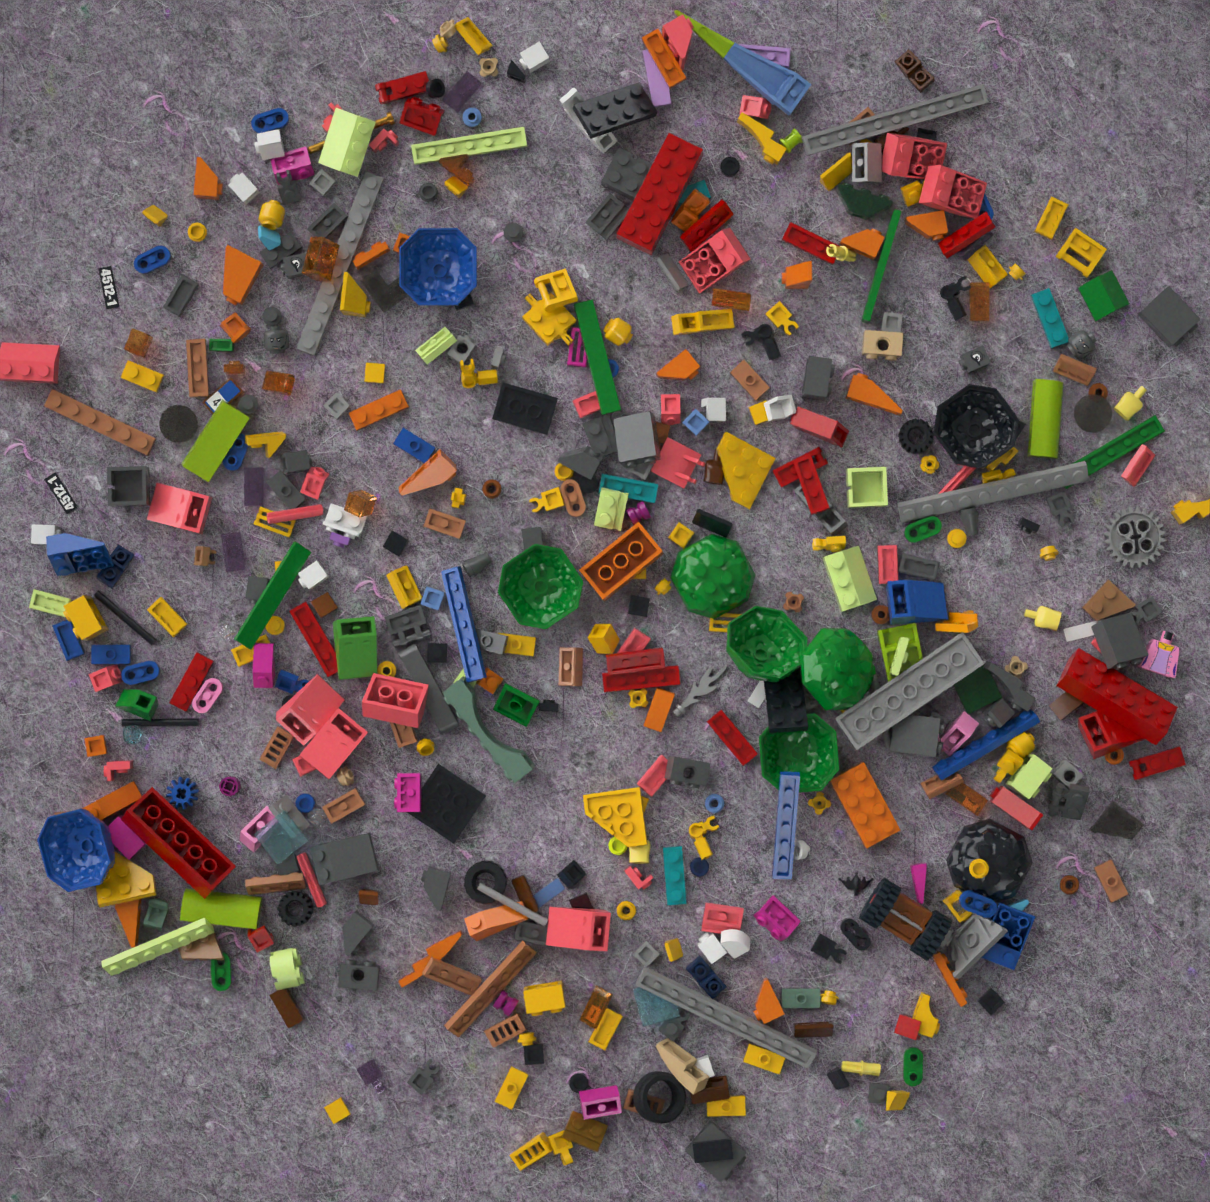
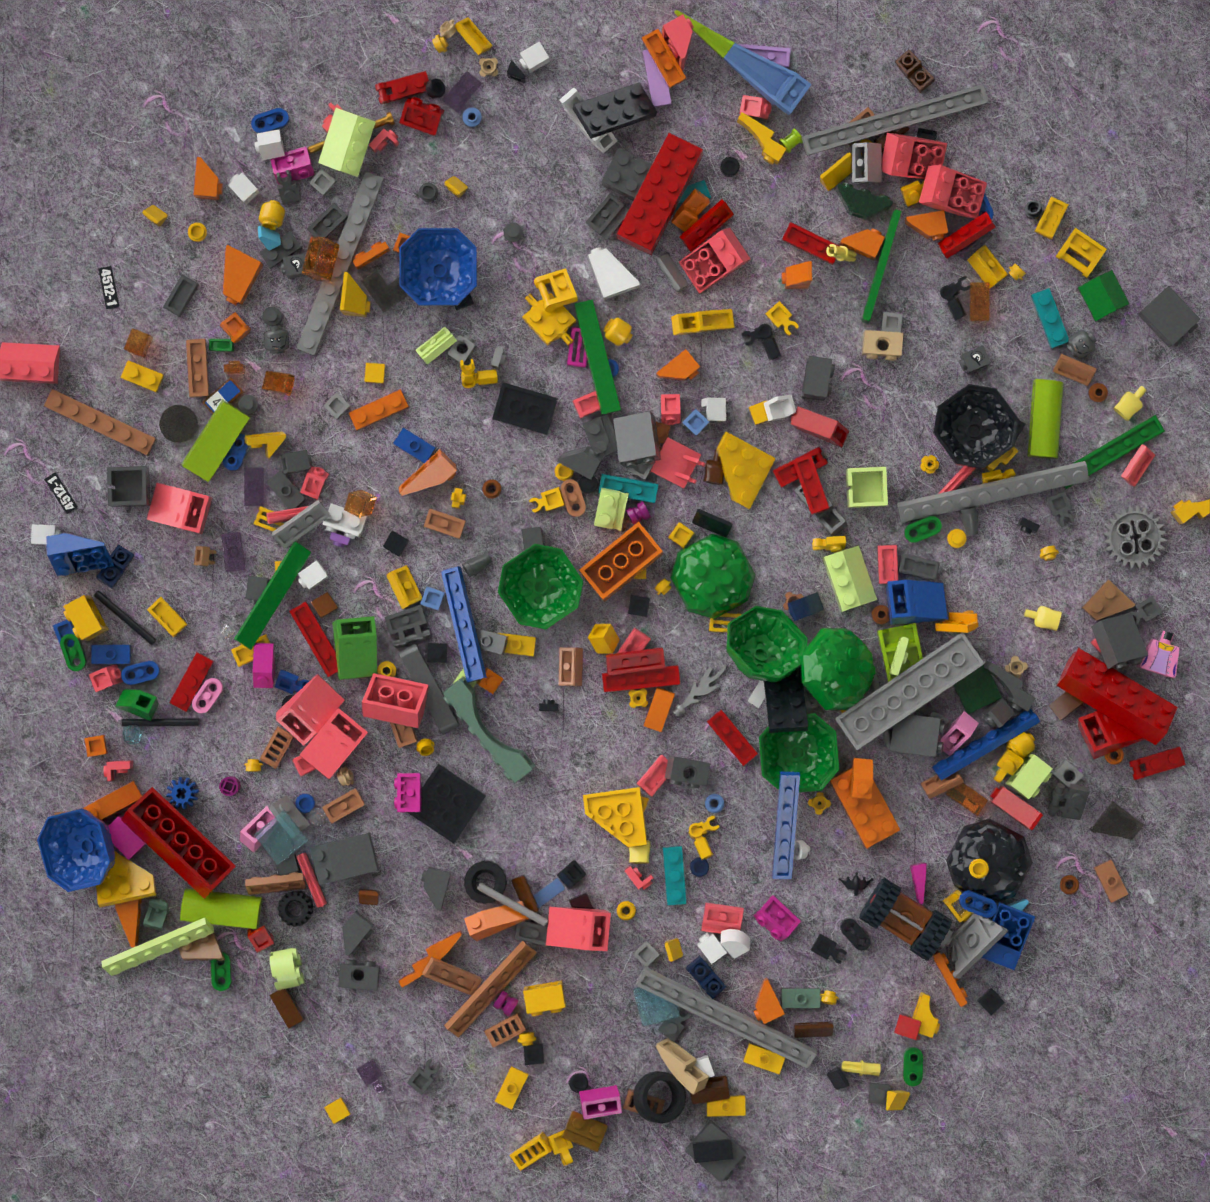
(48, 602): yellowish green plate -> none
(74, 652): none -> green plate
(152, 259): blue plate -> none
(253, 765): none -> yellow plate
(275, 625): yellow plate -> none
(301, 524): none -> light grey plate
(453, 165): clear orange slope -> none
(470, 145): yellowish green plate -> none
(516, 705): green slope -> none
(596, 1007): clear orange tile -> none
(602, 1035): yellow plate -> none
(611, 274): none -> white slope
(616, 846): neon yellow plate -> none
(731, 299): clear orange plate -> none
(749, 380): nougat plate -> none
(805, 606): none -> dark blue slope
(862, 778): none -> orange slope
(868, 393): orange slope -> none
(904, 436): black tyre -> none
(1034, 205): none -> black plate
(1079, 631): white sticker -> none
(1092, 413): clear smoke tile -> none

